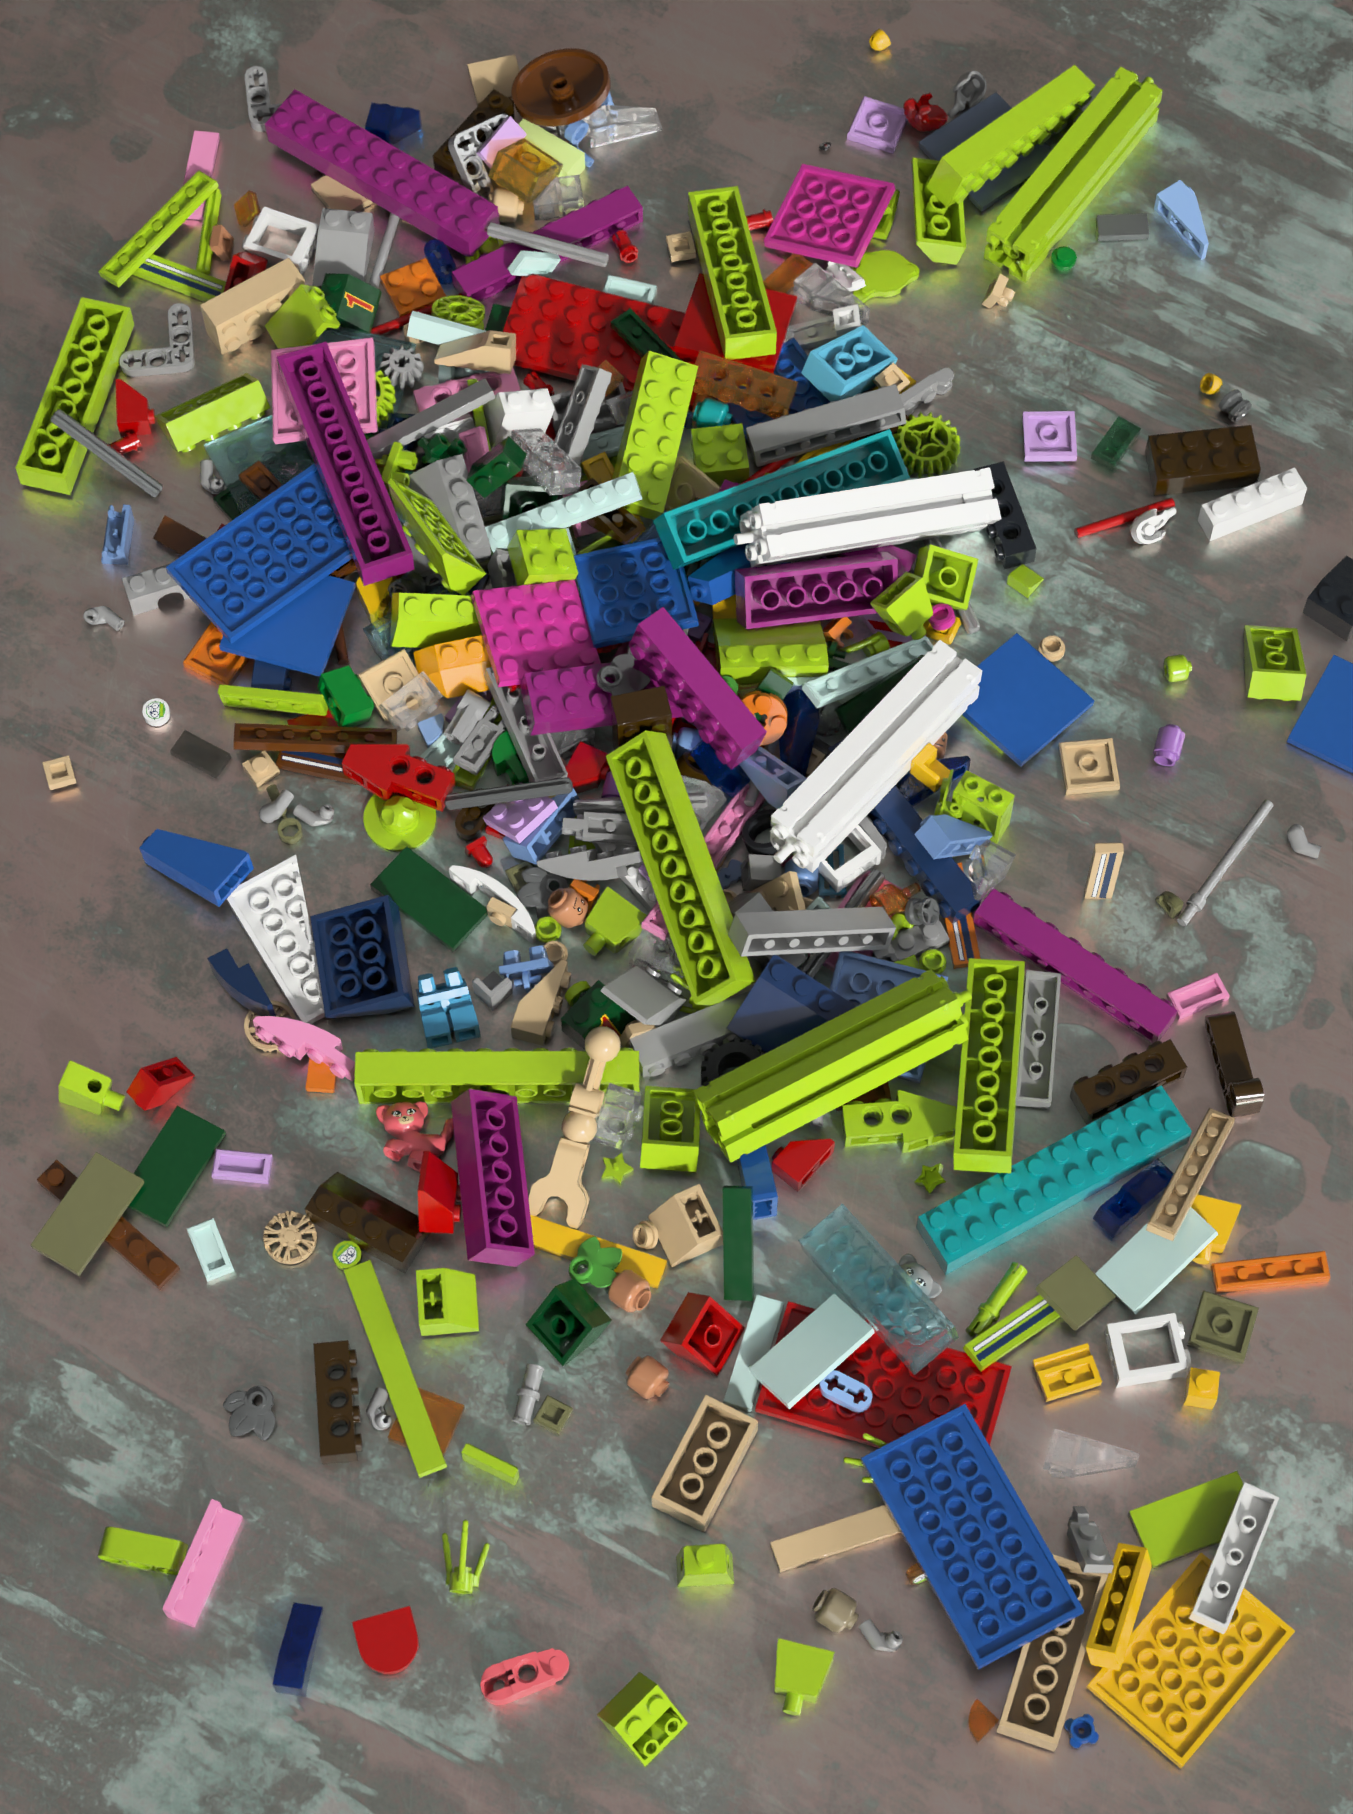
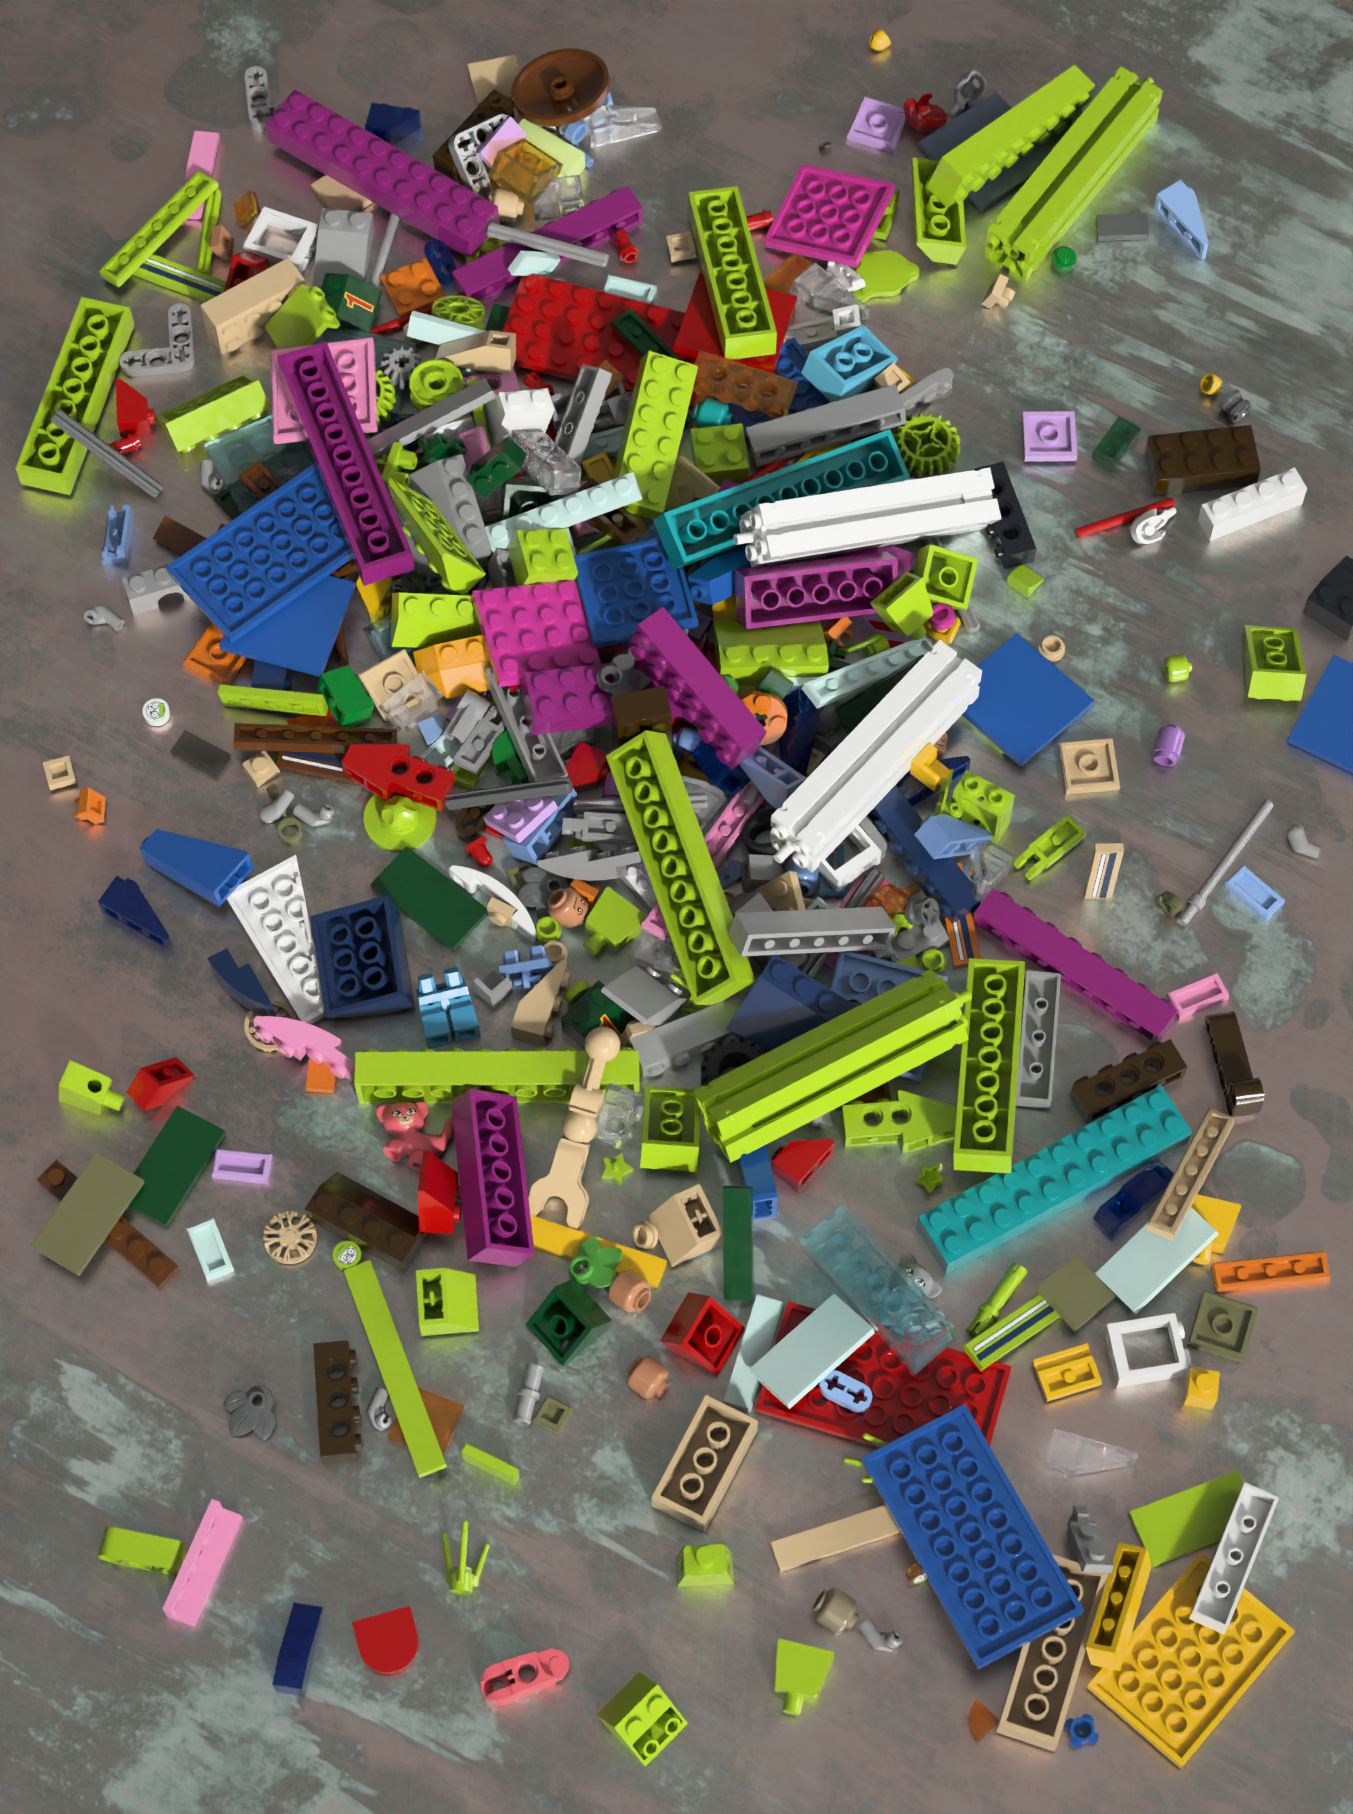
(90, 806): none -> orange tile
(128, 906): none -> clear blue slope
(434, 375): none -> lime wheel
(1051, 846): none -> lime hinge
(1254, 893): none -> light blue tile

